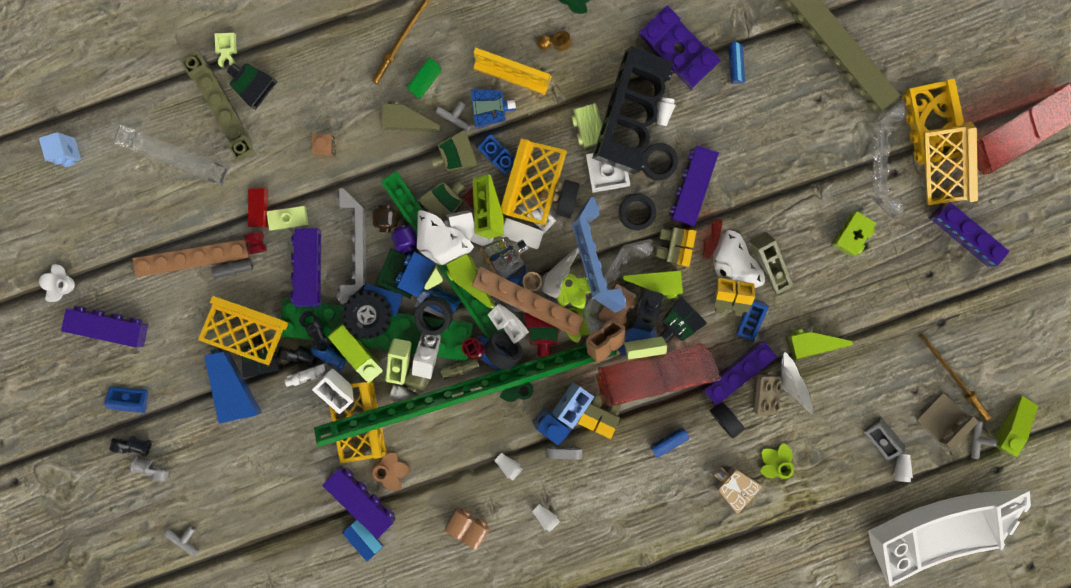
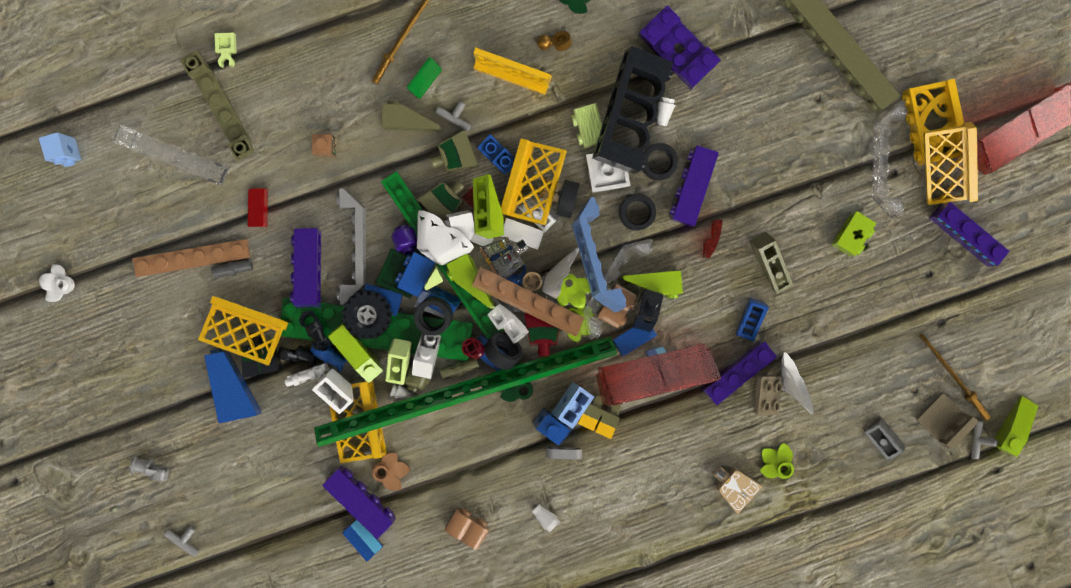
(104, 327): dark purple brick -> none
(126, 399): blue slope -> none
(132, 445): black connector -> none
(251, 84): black torso -> none
(255, 243): dark red wheel -> none
(287, 218): yellowish green plate -> none
(385, 218): dark brown head -> none
(490, 107): torso -> none
(508, 466): white cone -> none
(606, 340): medium nougat brick -> none
(645, 348): yellowish green slope -> none
(669, 442): blue slope -> none
(680, 238): olive hips -> none
(681, 321): torso -> none
(727, 420): black tyre -> none
(733, 296): yellow hips -> none
(736, 63): blue slope -> none
(736, 261): white piece -> none
(808, 343): lime slope -> none
(903, 468): white cone -> none
(946, 531): white slope -> none

